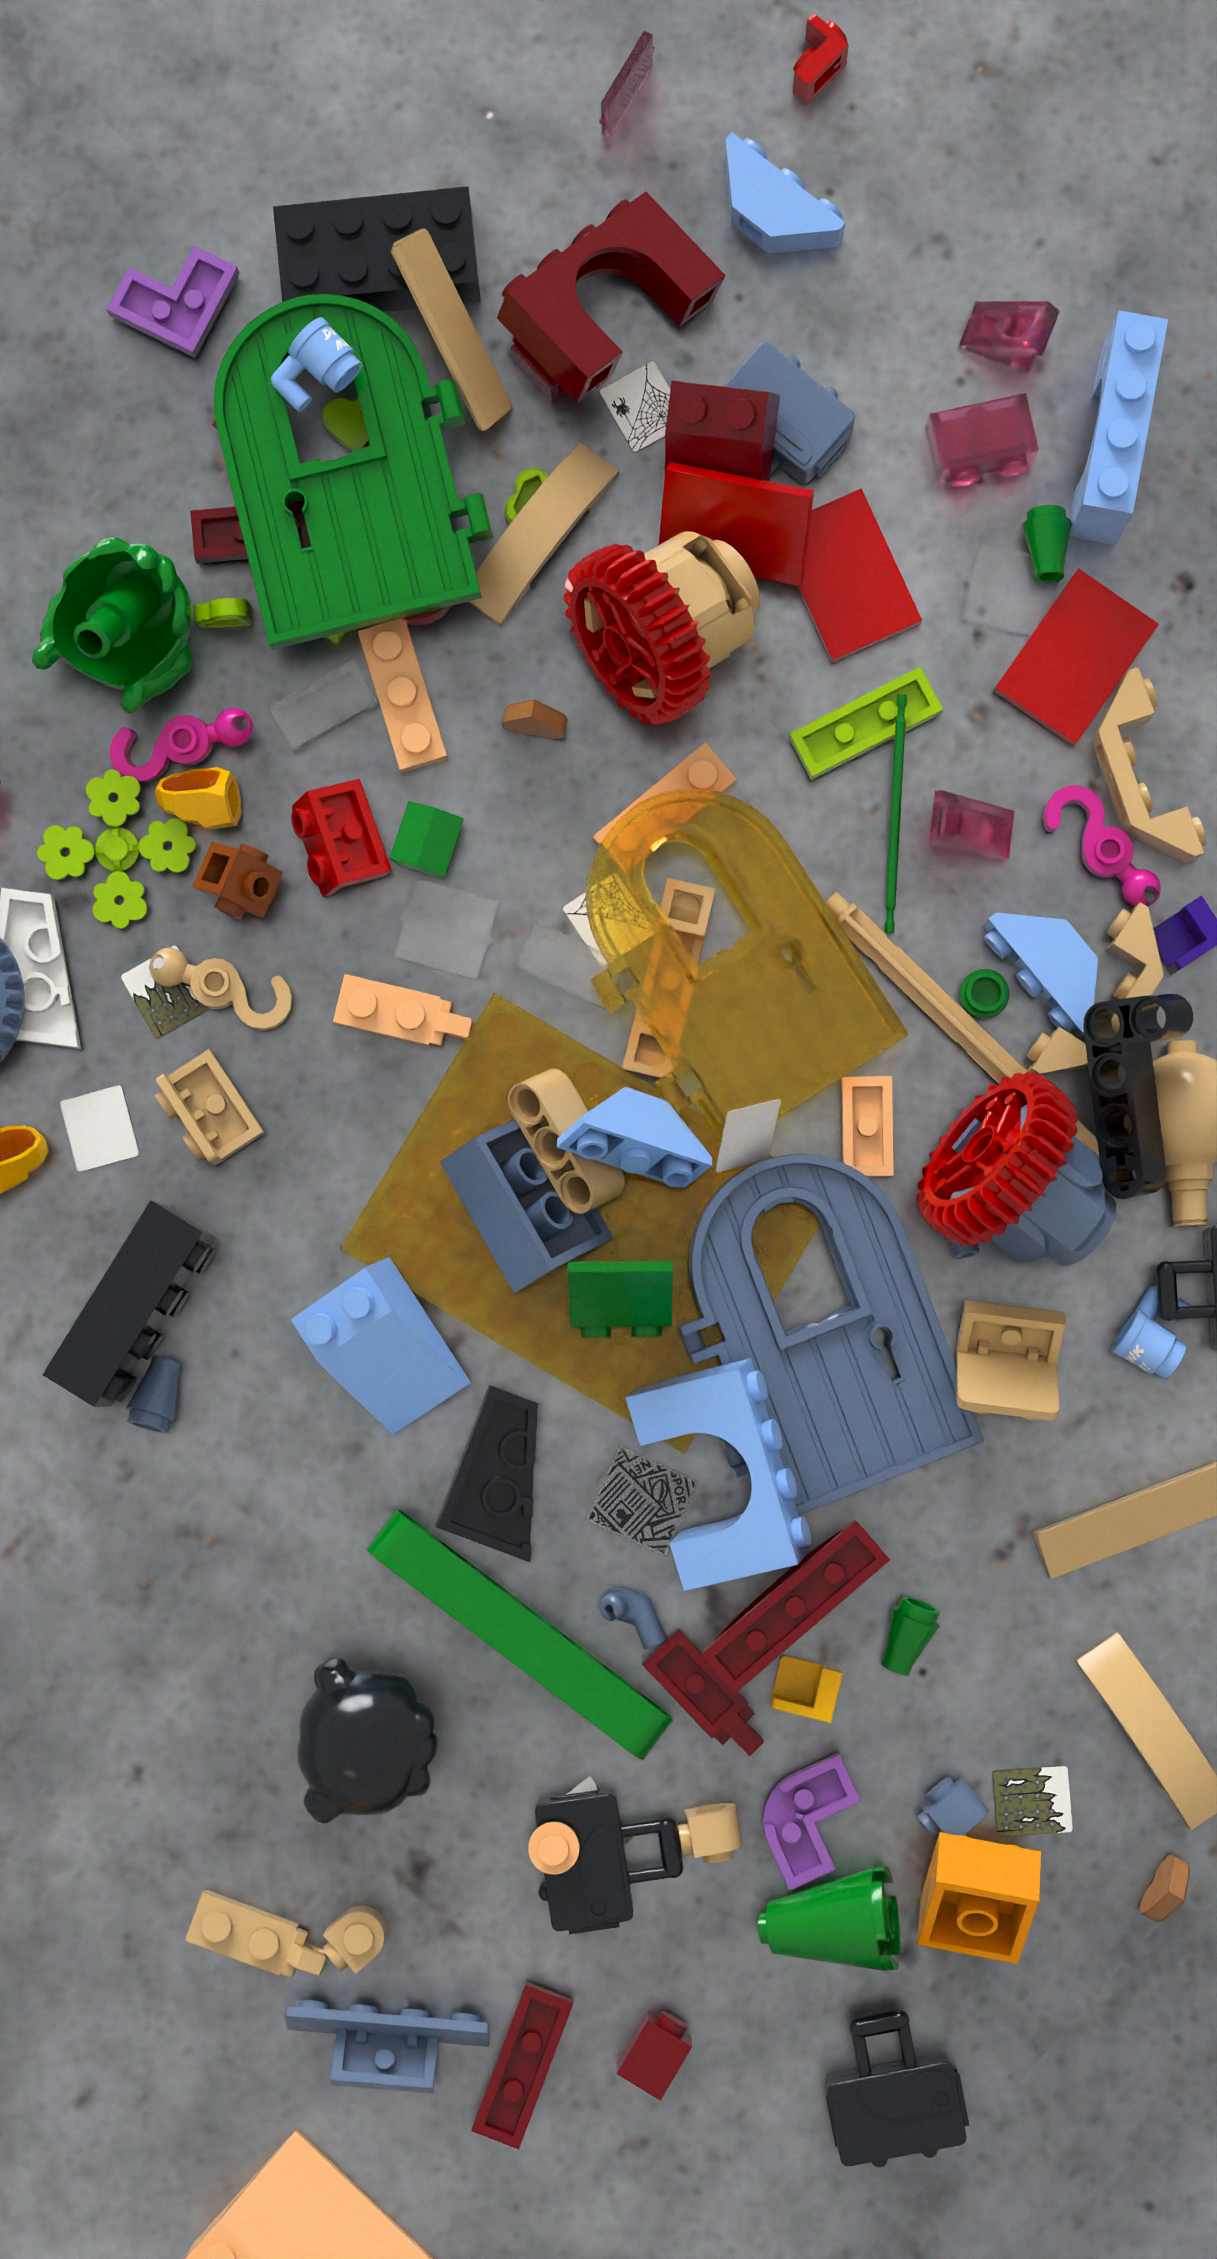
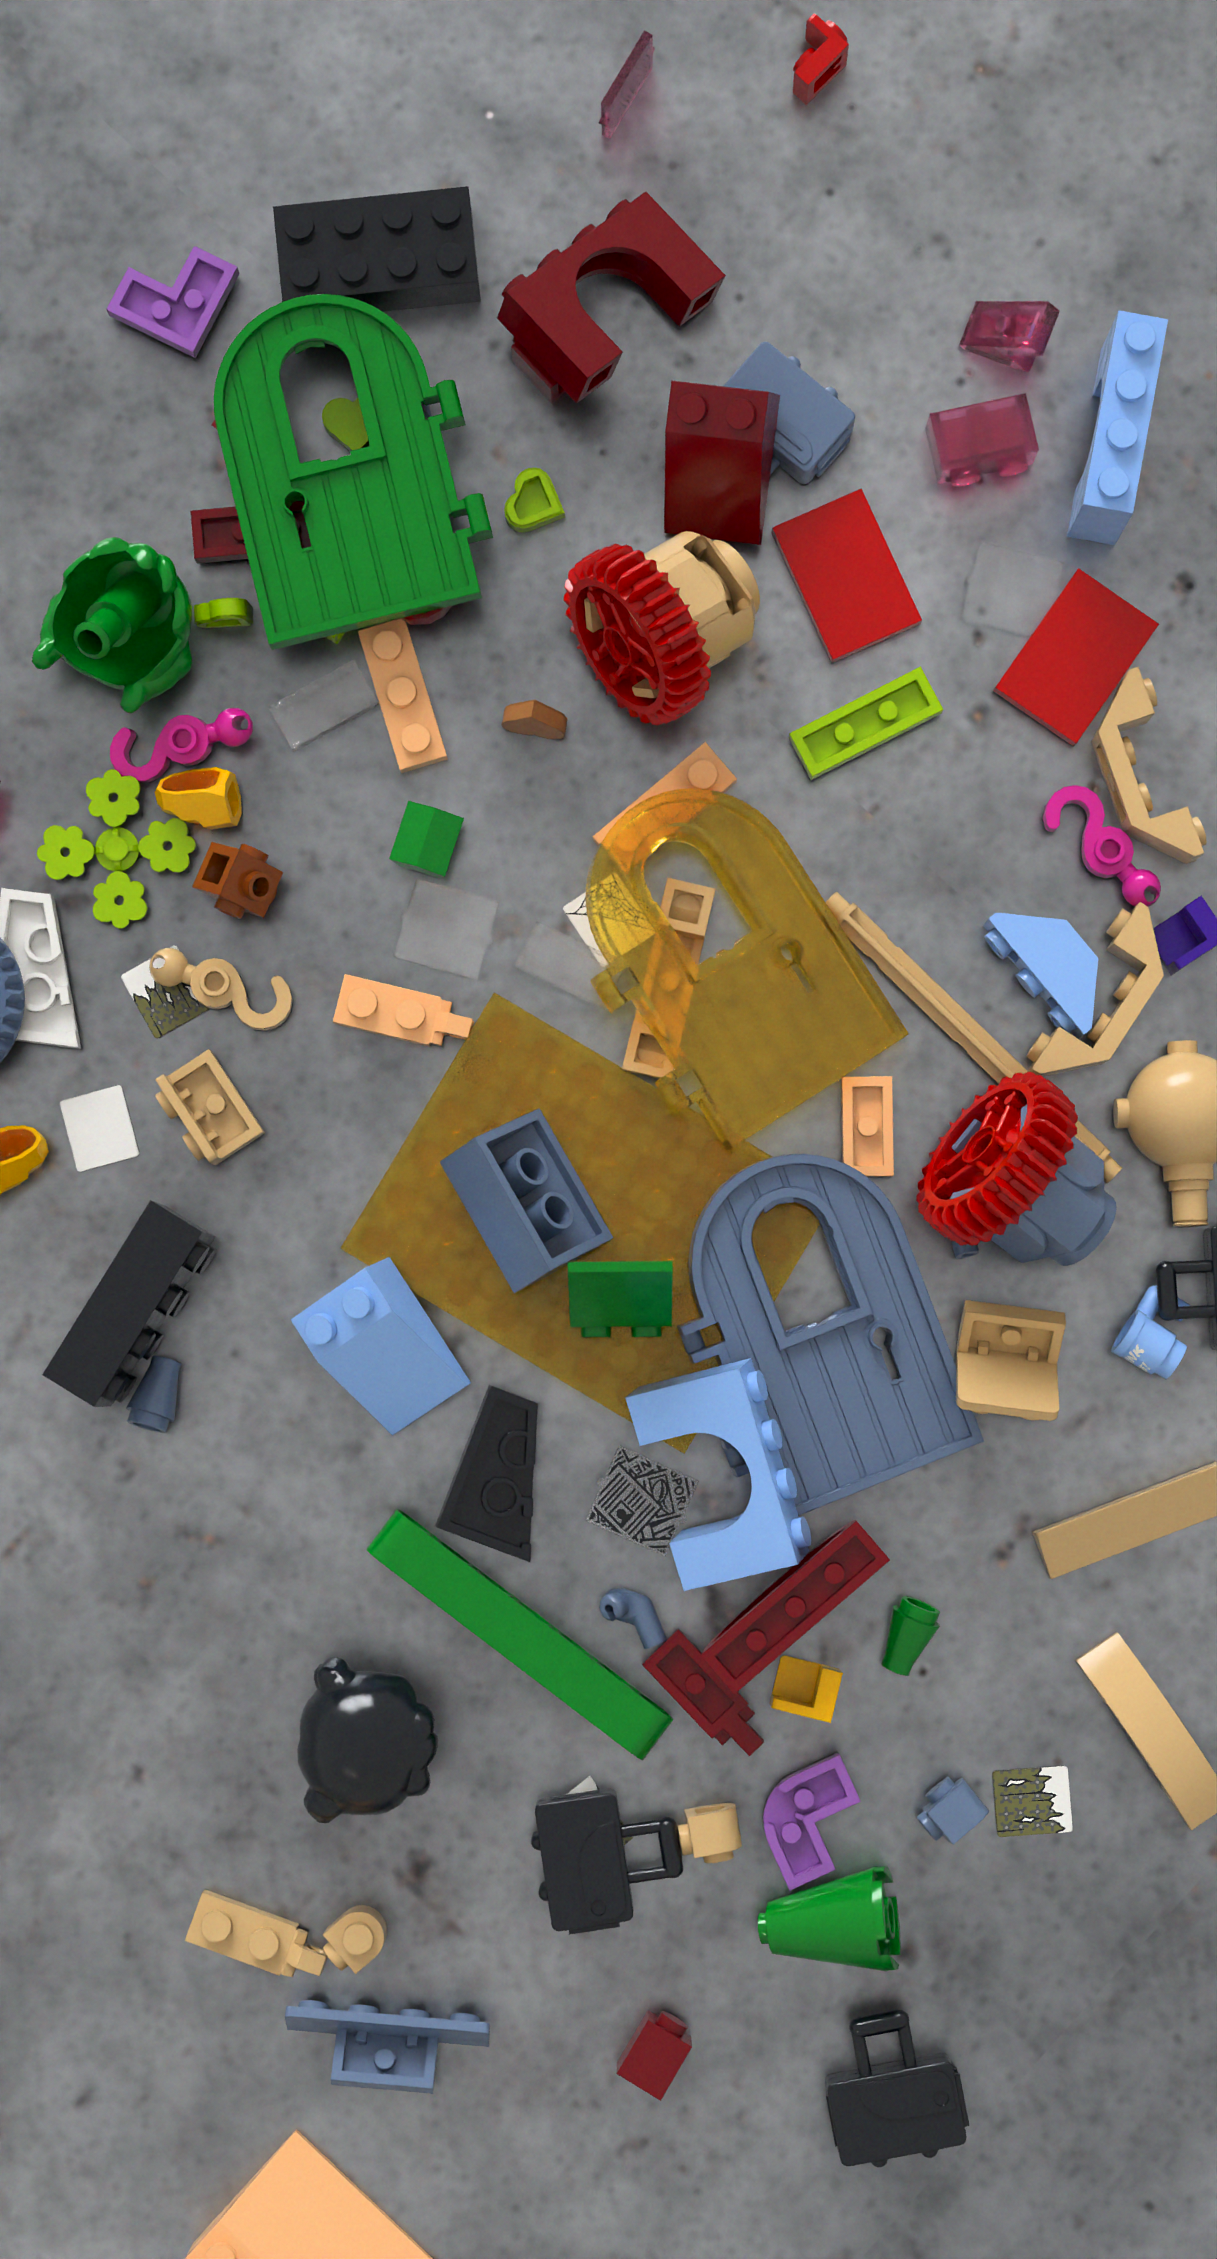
(323, 356): light blue piece -> none
(339, 836): red bracket -> none
(451, 328): tan slope -> none
(522, 2065): dark red plate -> none
(540, 530): tan slope -> none
(544, 1111): tan beam -> none
(553, 1848): light nougat plate -> none
(639, 405): white sticker -> none
(640, 1138): light blue slope -> none
(747, 1135): white sticker -> none
(755, 516): red tile -> none
(773, 205): light blue slope -> none
(895, 813): green piece -> none
(970, 826): clear pink slope -> none
(979, 1898): light orange brick -> none
(984, 993): green plate -> none
(1047, 540): green cone -> none
(1137, 1094): black beam -> none
(1166, 1890): medium nougat tile -> none

